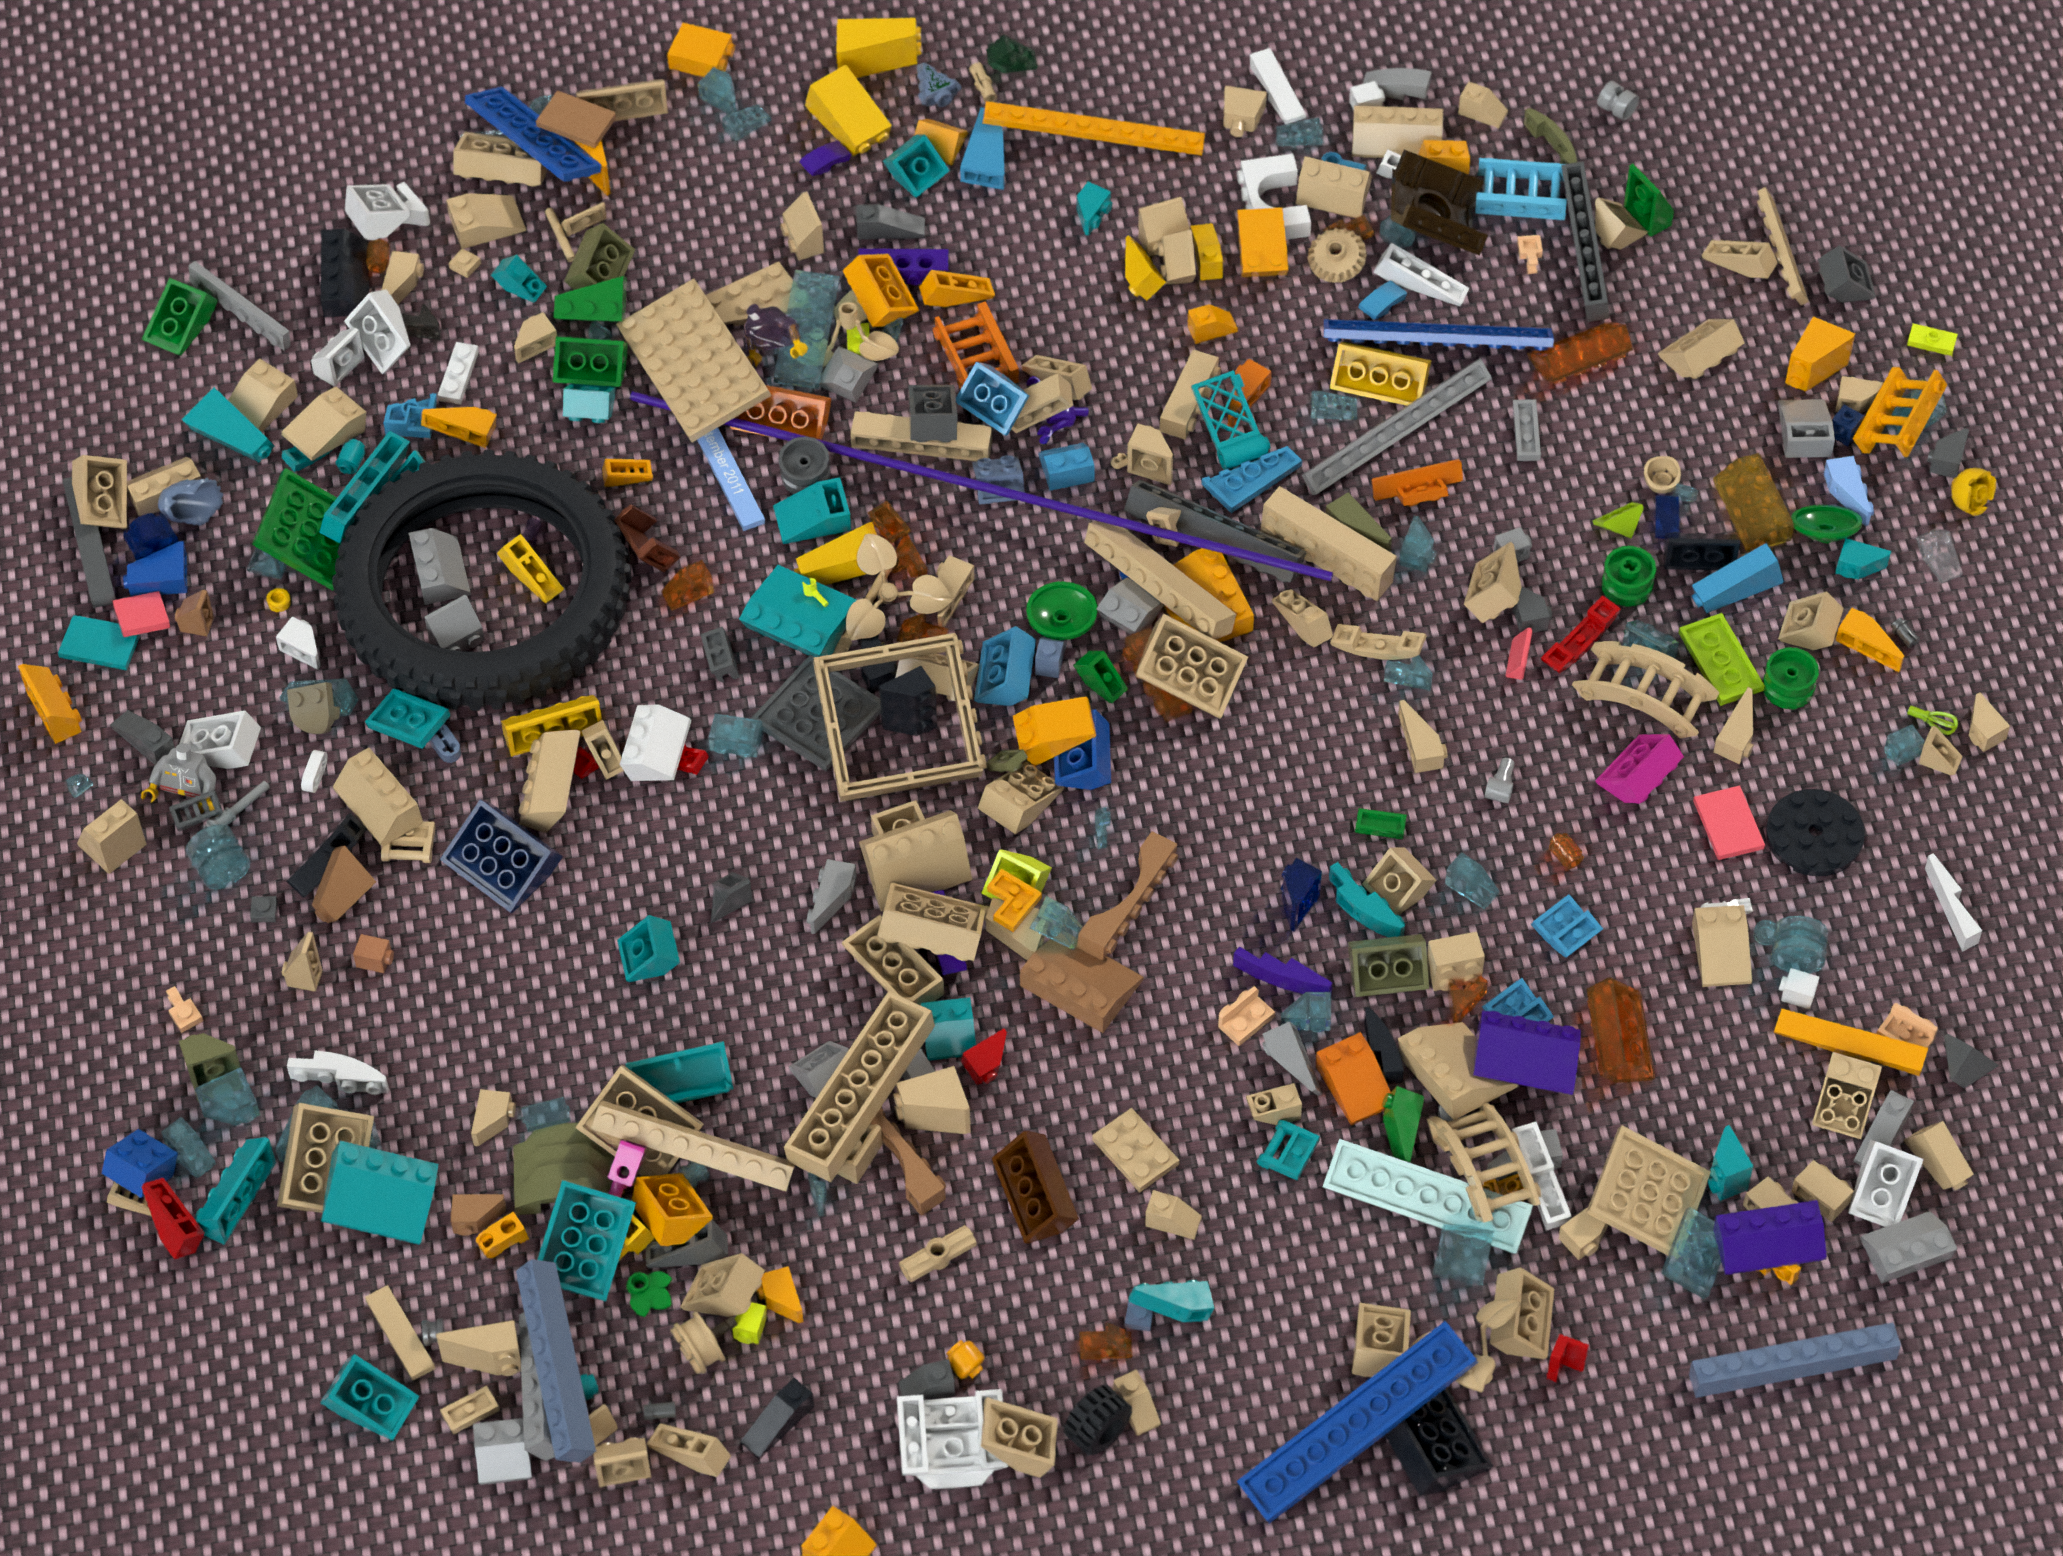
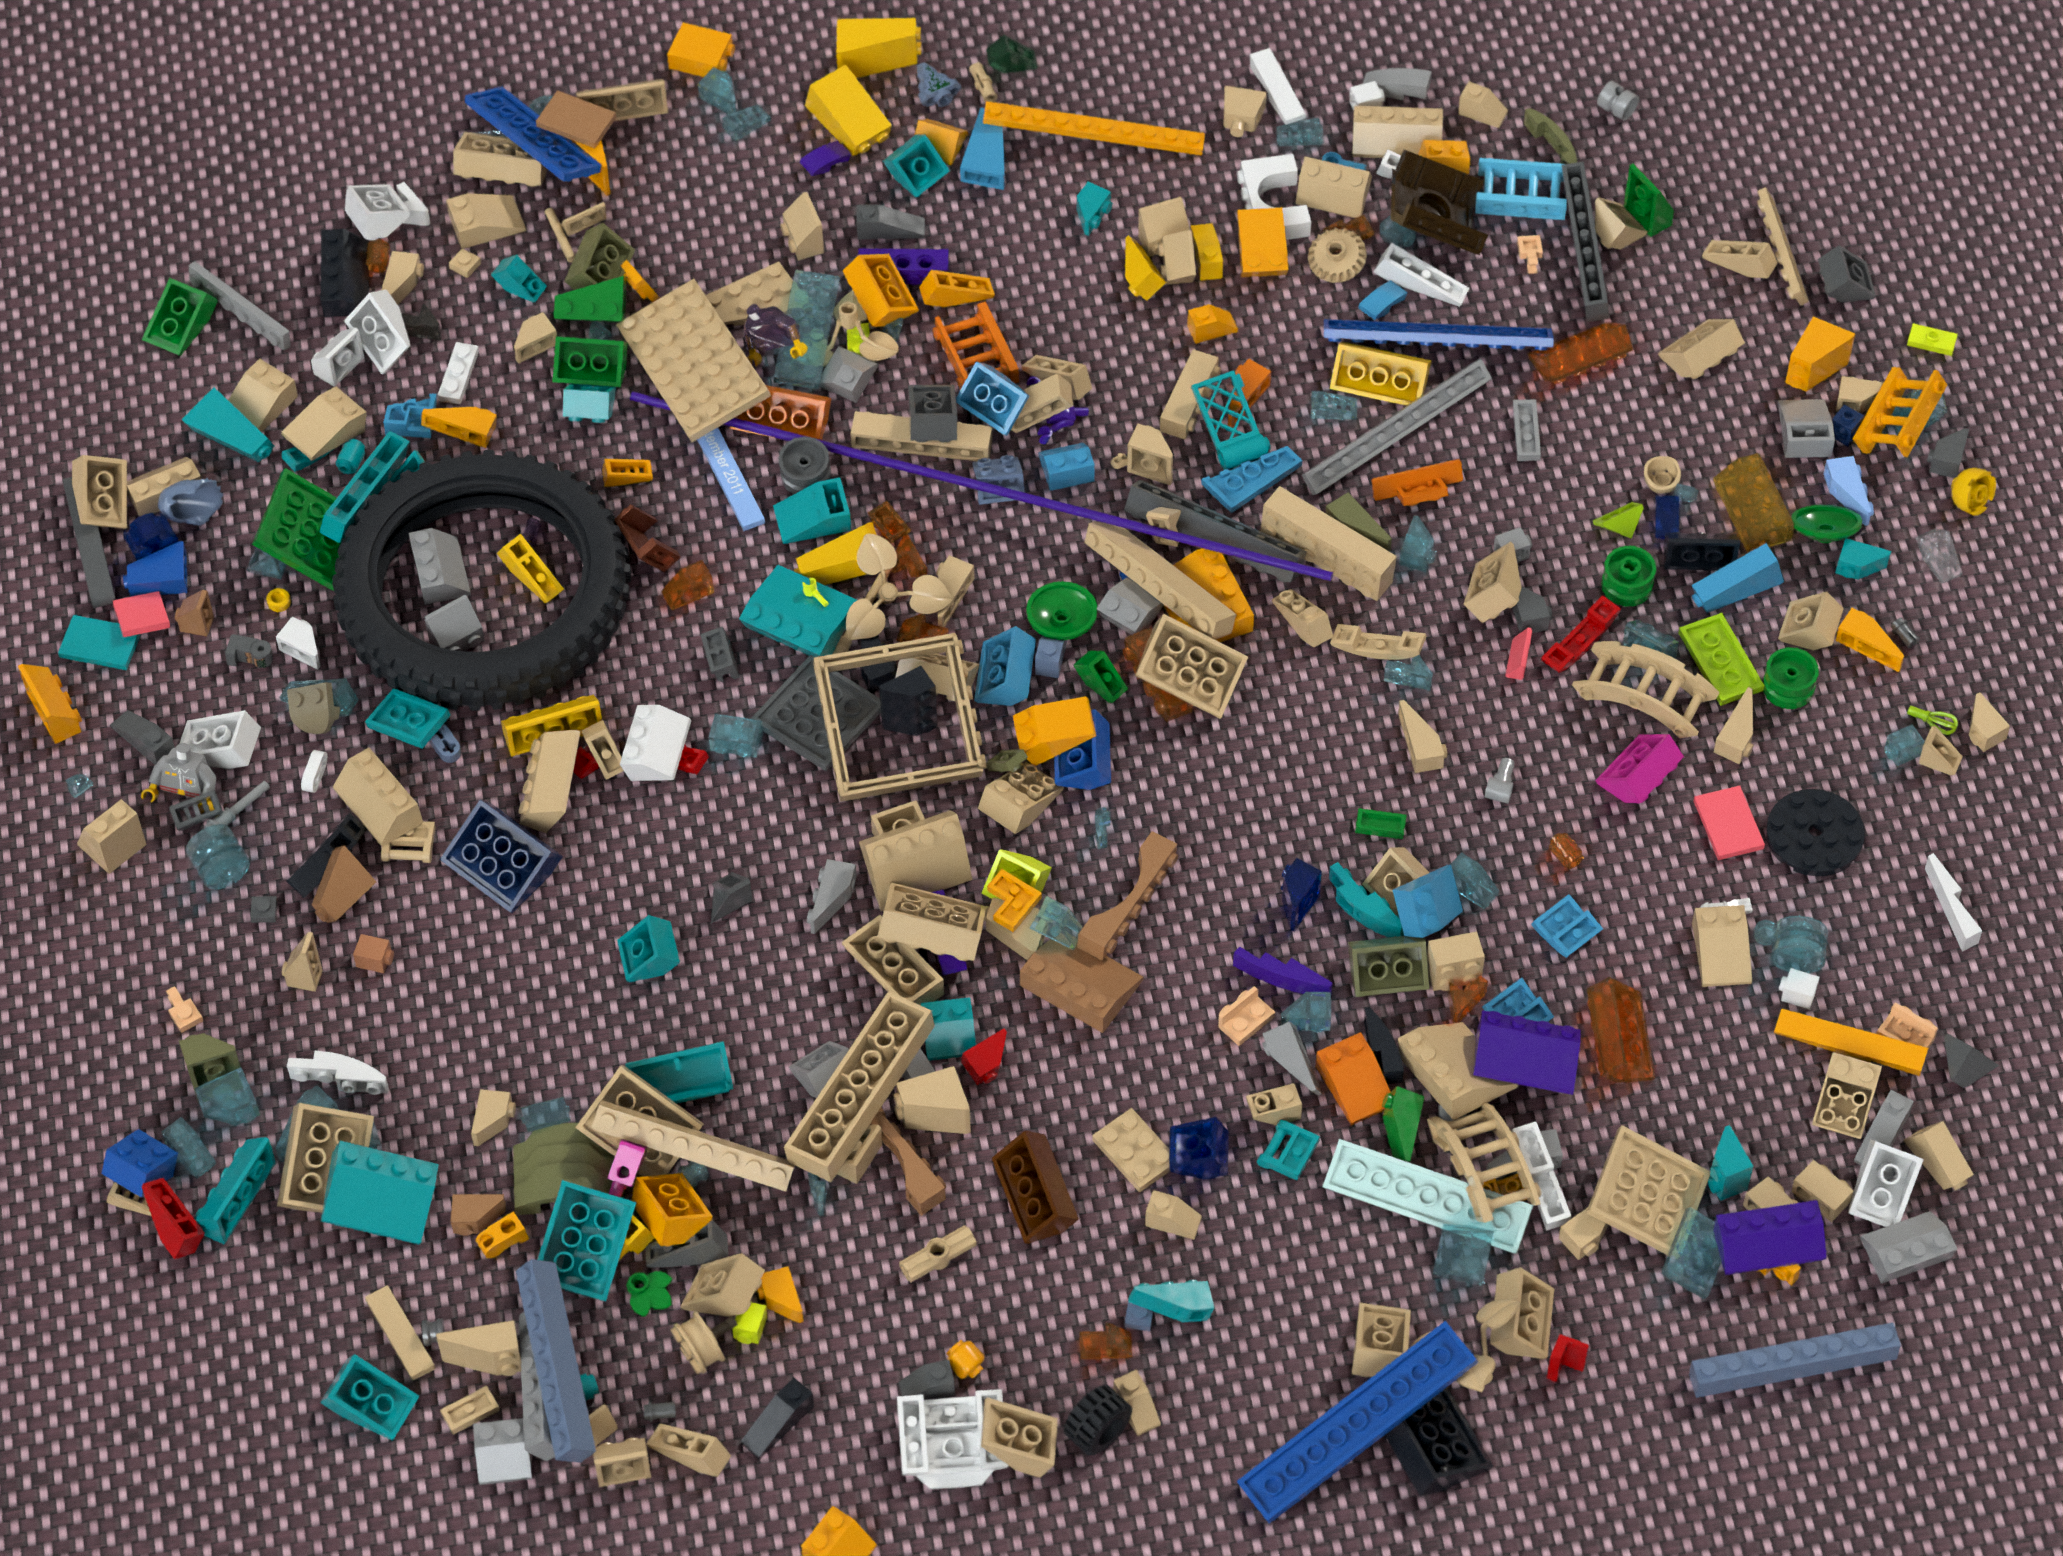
(249, 651): none -> dark grey leg
(638, 282): none -> light orange plate
(1199, 1149): none -> clear blue slope
(1428, 903): none -> dark azure slope

